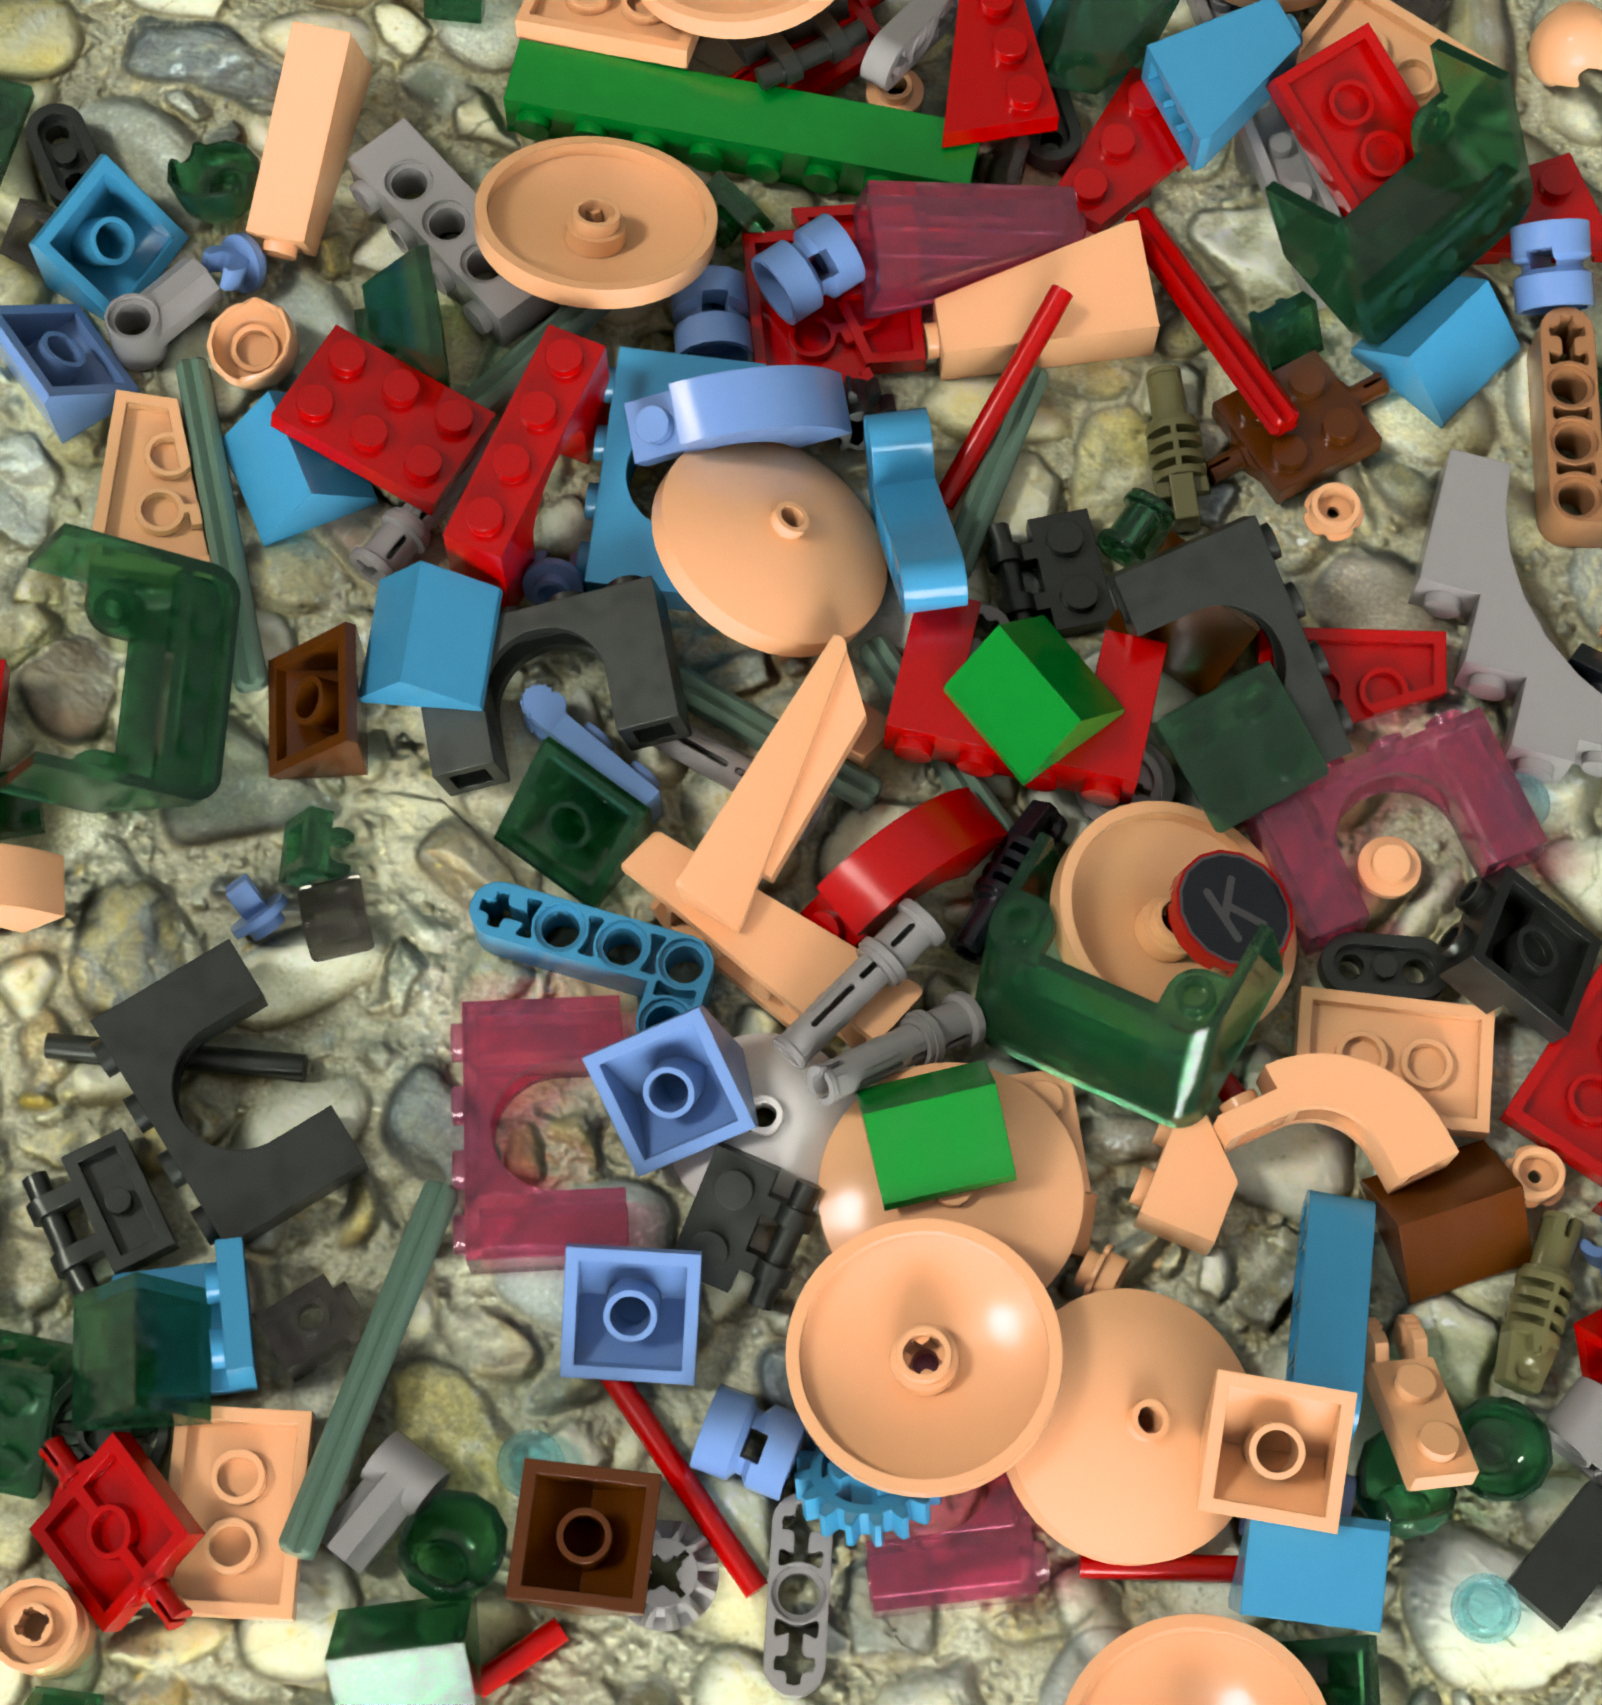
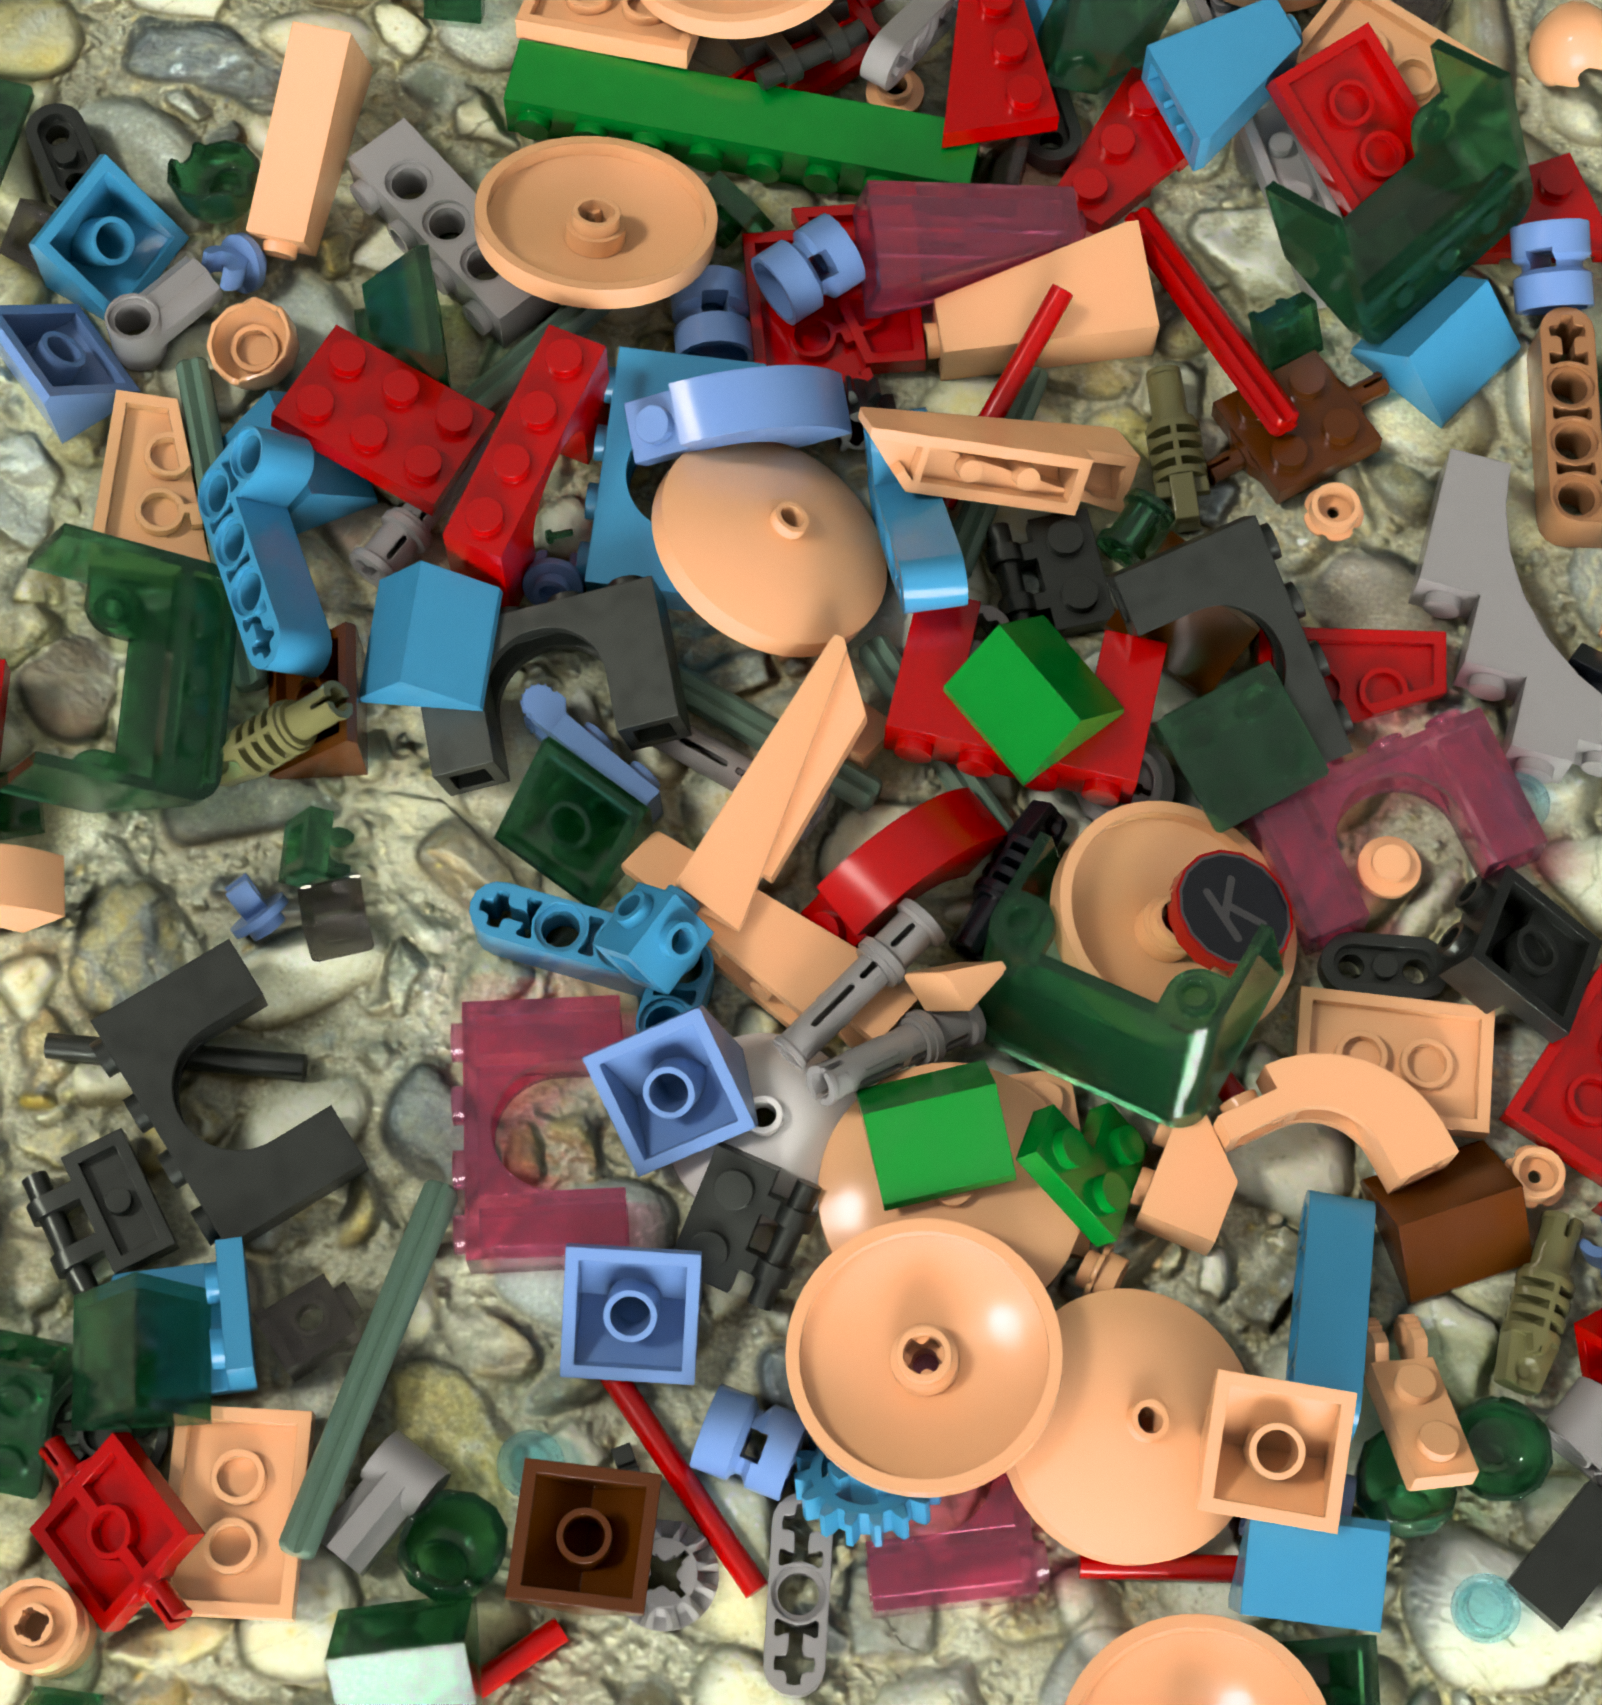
(258, 551): none -> dark azure beam
(281, 733): none -> olive hinge
(551, 536): none -> clear green piece
(625, 1458): none -> pearl dark grey piece
(654, 936): none -> dark azure brick
(954, 985): none -> light nougat slope
(1004, 459): none -> light nougat wedge
(1085, 1171): none -> green plate

